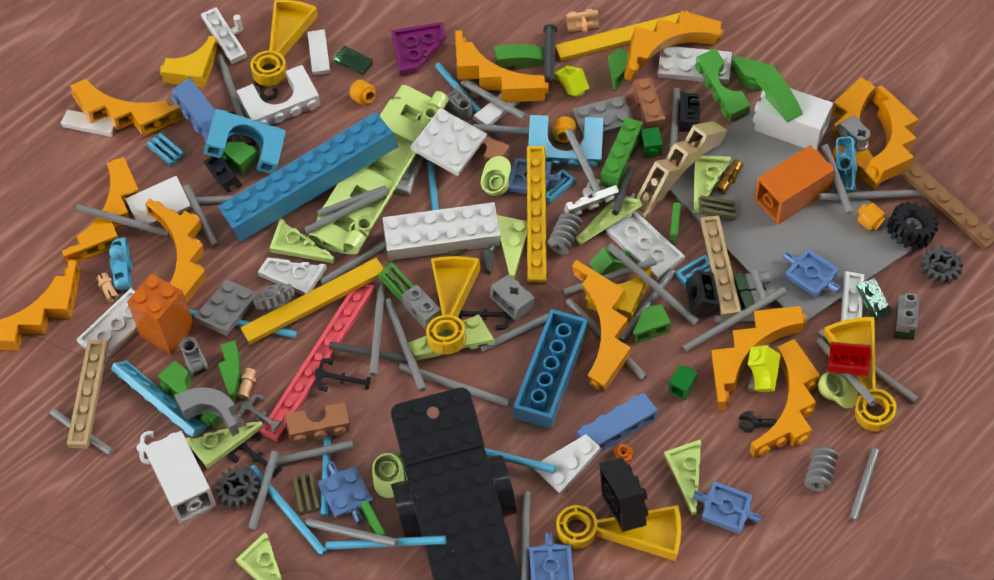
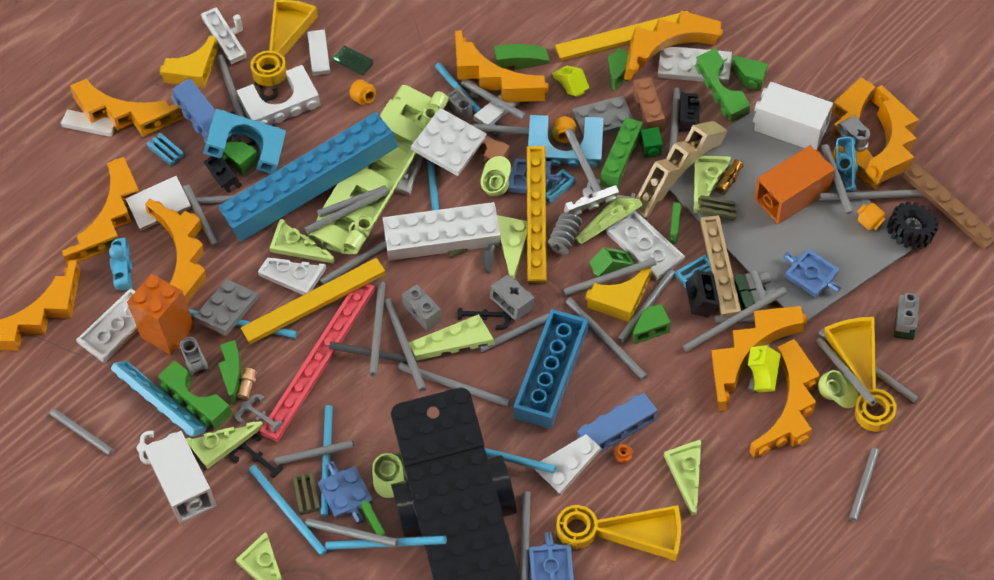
(87, 394): tan plate -> none
(106, 285): light nougat pin -> none
(122, 220): light grey piece -> none
(209, 400): light grey arch -> none
(238, 488): dark grey gear -> none
(263, 490): light grey piece -> none
(273, 296): light grey gear -> none
(302, 429): nougat arch -> none
(320, 373): black piece -> none
(390, 266): bright green tile -> none
(416, 45): magenta plate -> none
(453, 281): yellow piece -> none
(549, 57): dark grey axle -> none
(582, 20): light nougat hips -> none
(606, 299): light orange arch -> none
(623, 190): dark grey piece -> none
(623, 494): black brick -> none
(652, 283): light grey piece -> none
(682, 382): green brick -> none
(726, 507): medium blue plate -> none
(753, 421): pearl dark grey bar -> none
(778, 93): bright green slope -> none
(821, 469): light grey piece -> none
(849, 358): red bracket -> none
(851, 299): white tile -> none
(874, 299): clear green plate -> none
(941, 264): dark grey gear -> none

